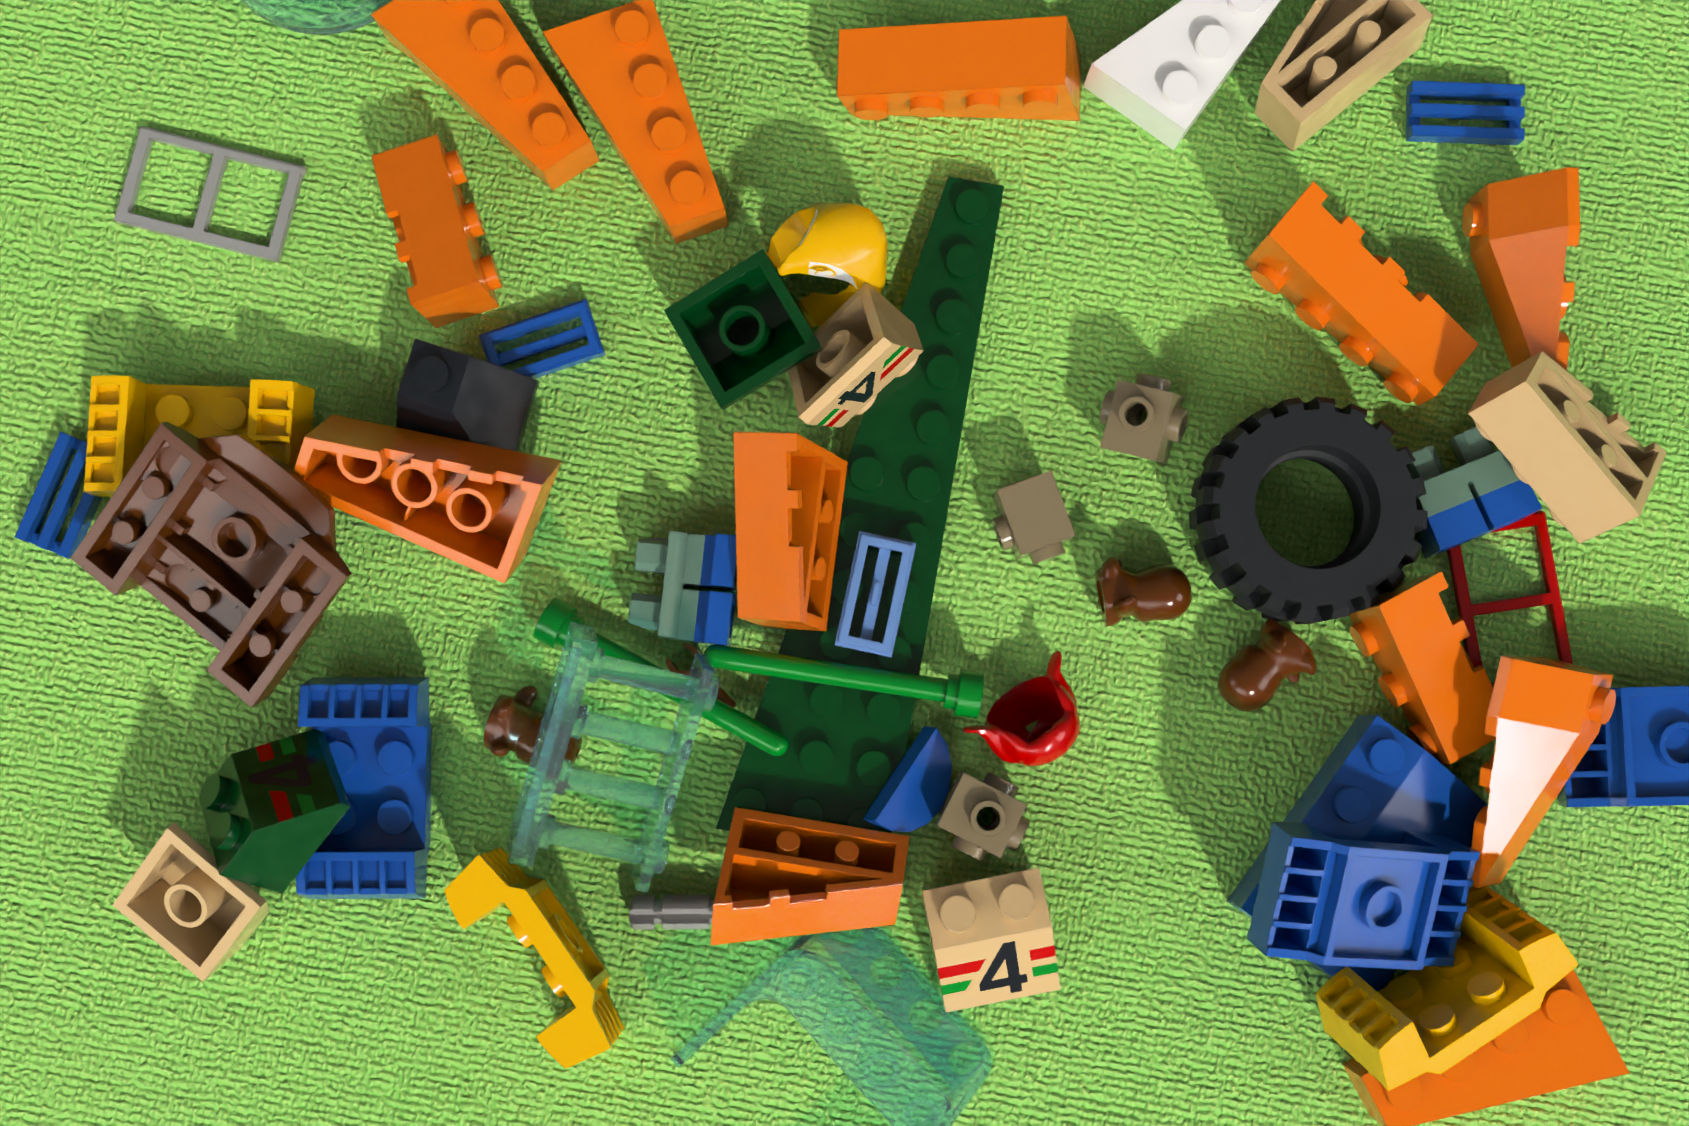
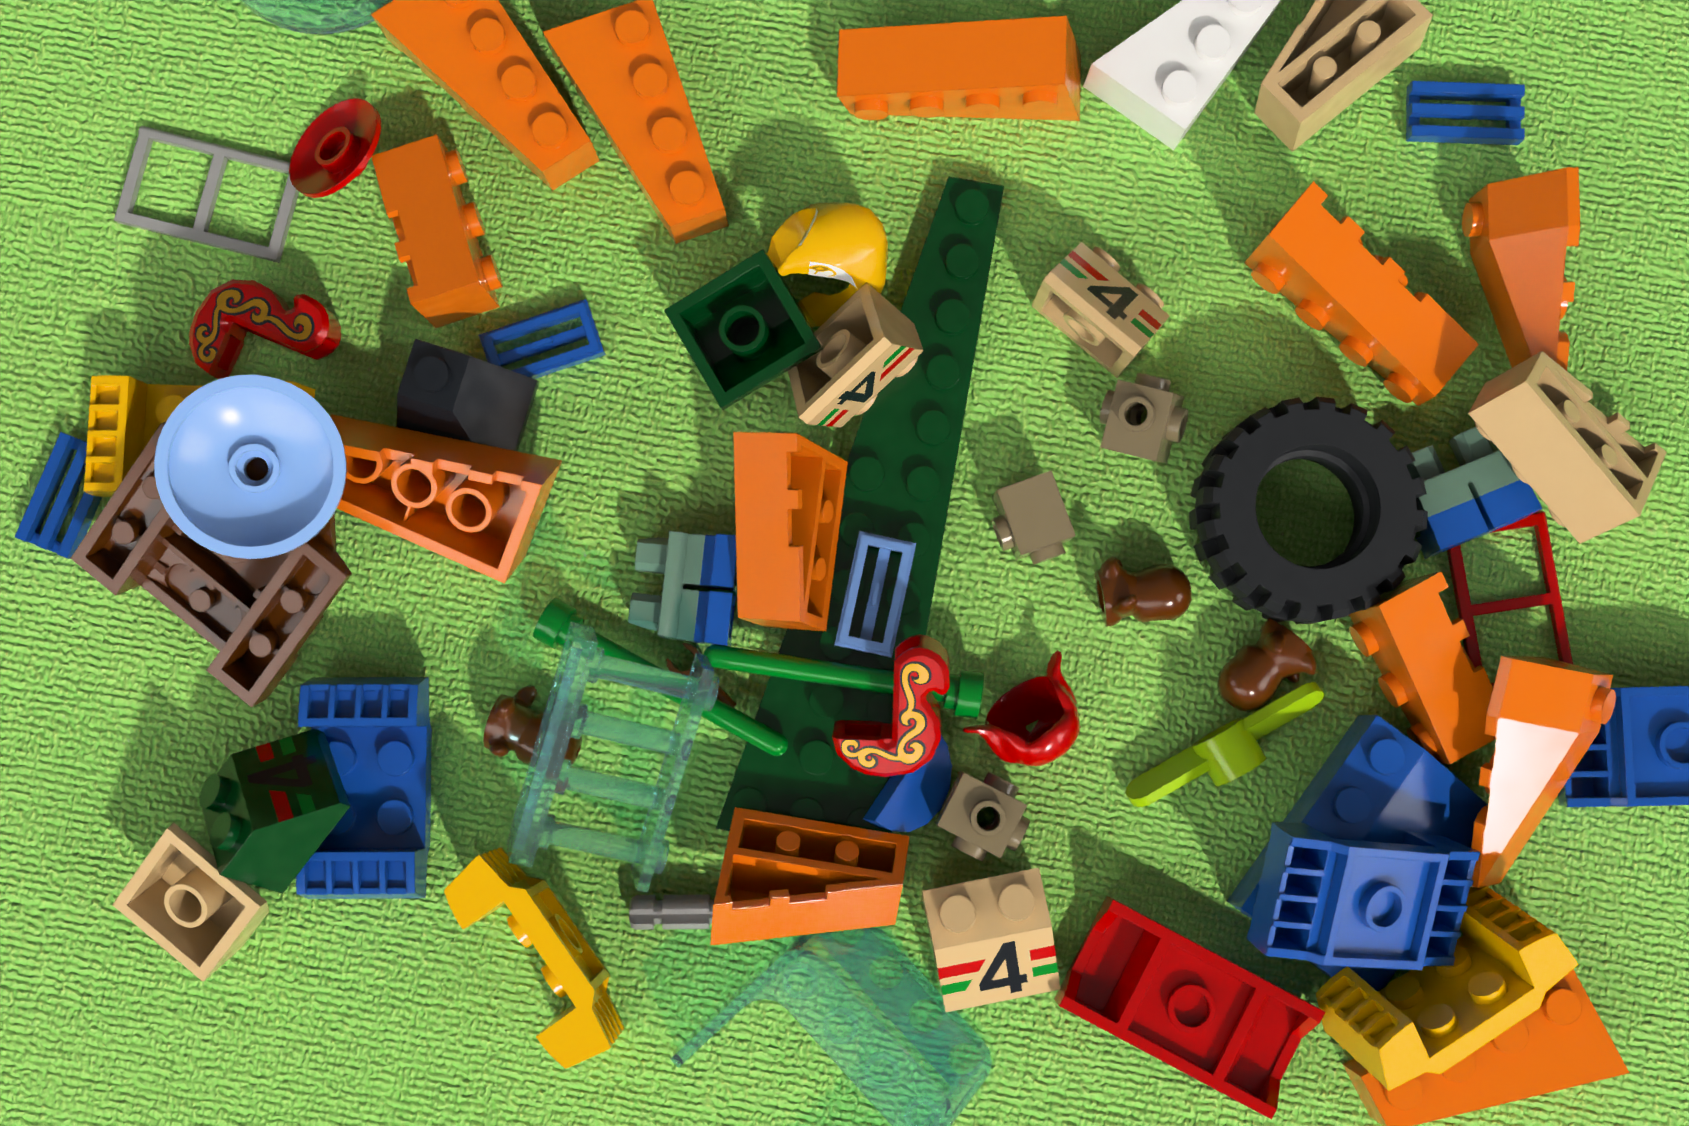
(206, 456): none -> light blue dish
(251, 307): none -> red animal
(335, 148): none -> red dish
(915, 733): none -> red animal
(1100, 307): none -> tan slope
(1186, 1006): none -> red piece
(1224, 751): none -> lime piece

